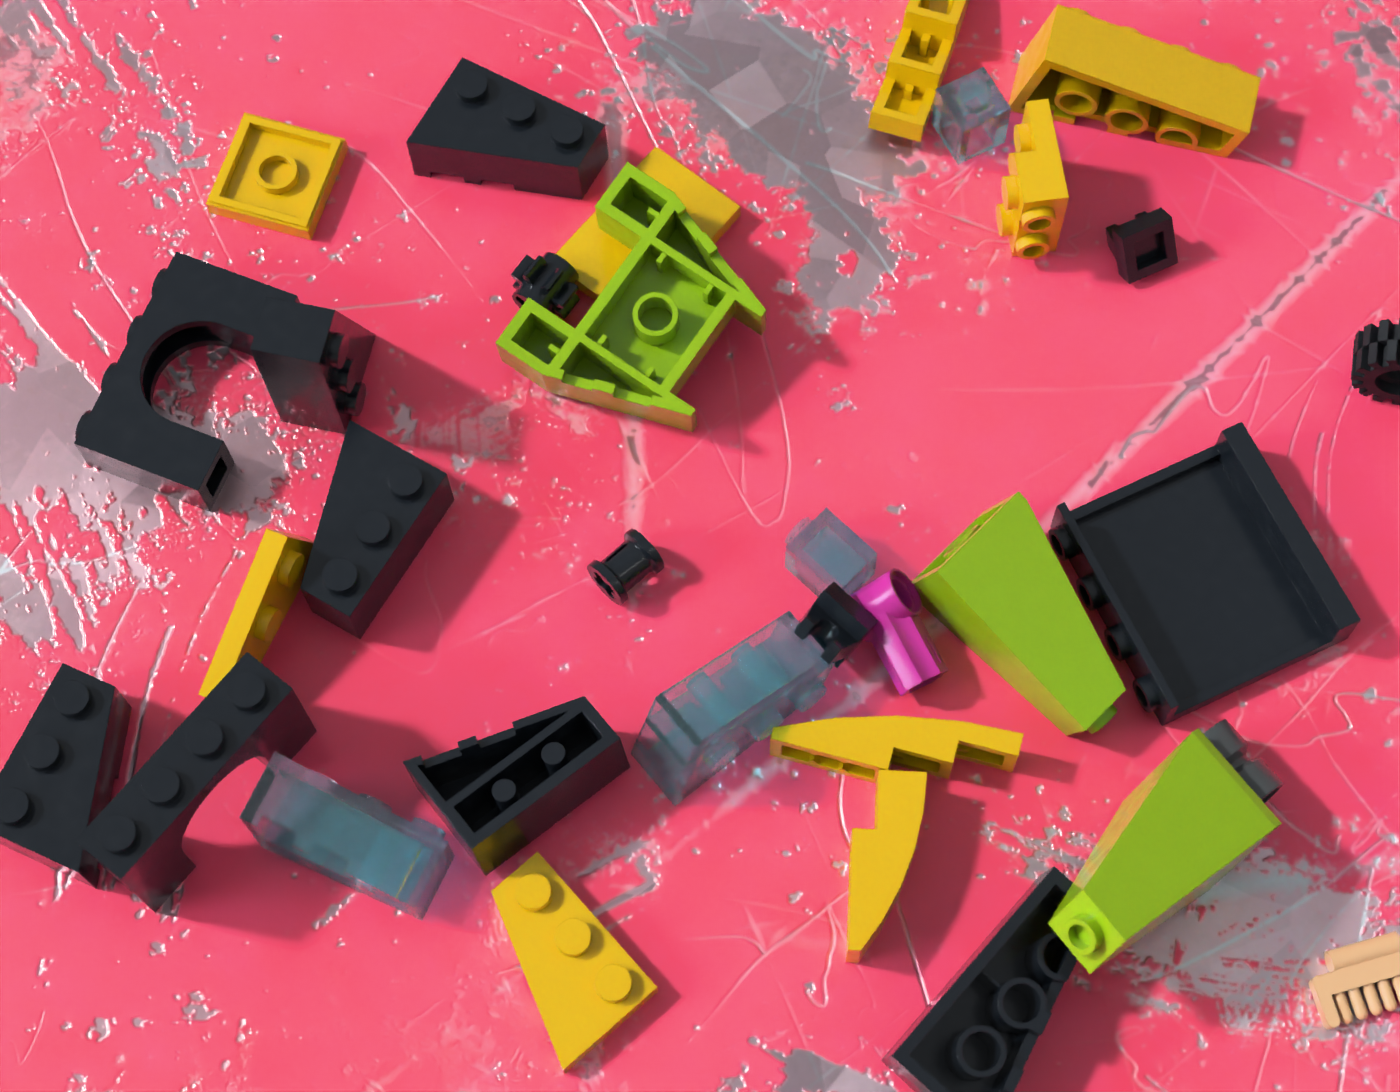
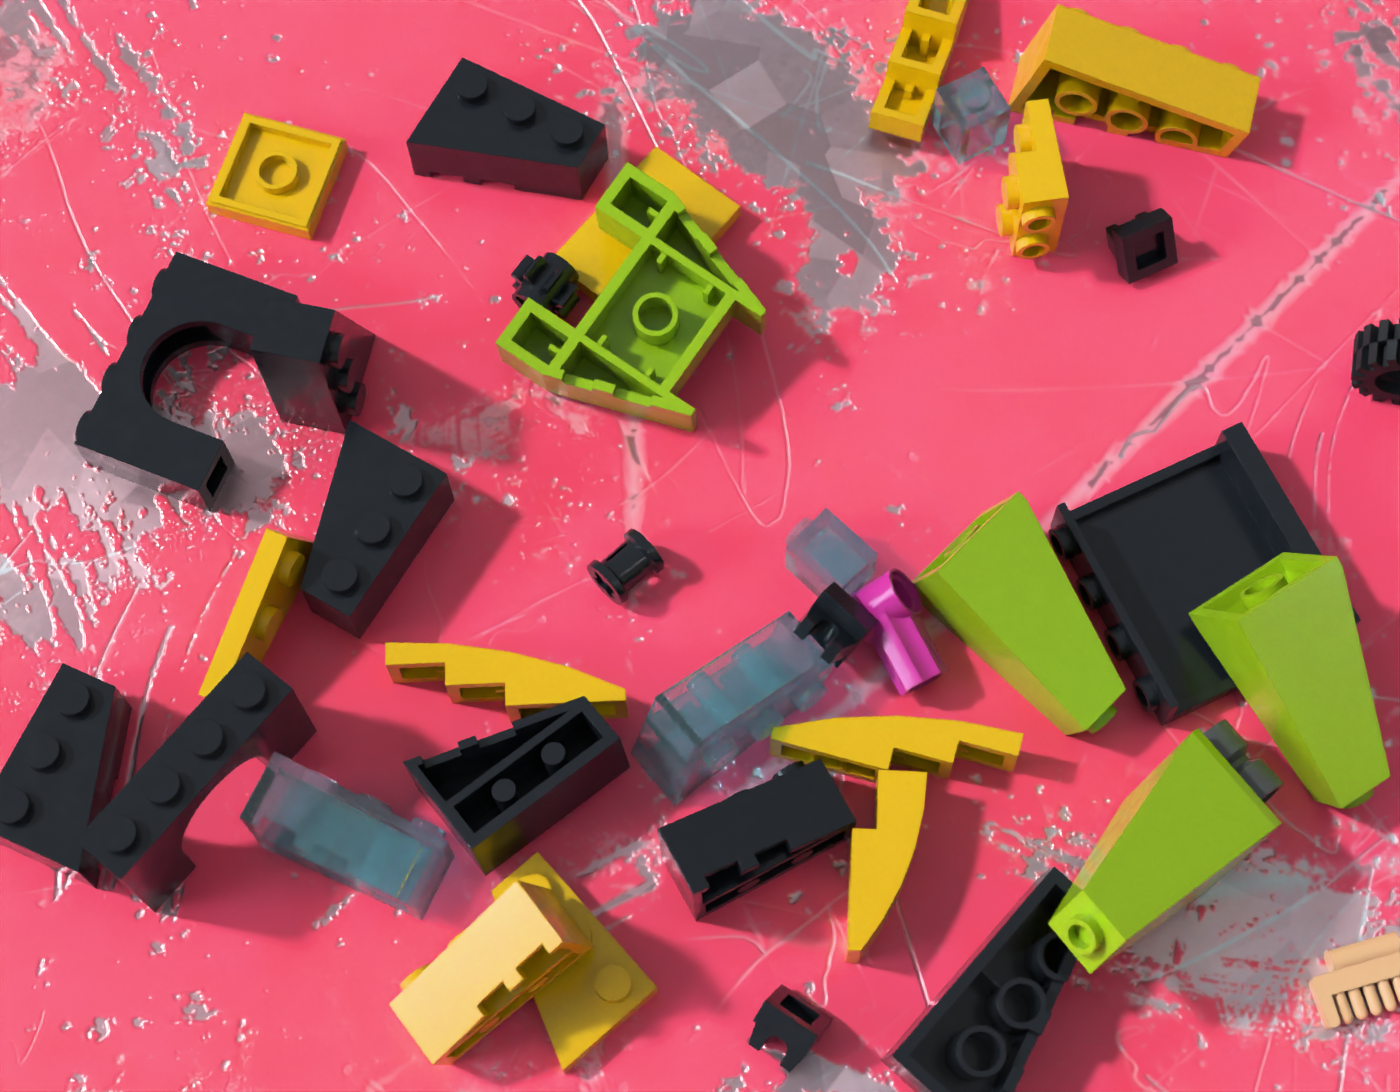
(489, 971): none -> yellow wedge
(499, 675): none -> yellow slope
(754, 836): none -> black wedge
(792, 1021): none -> black tile
(1301, 668): none -> lime slope

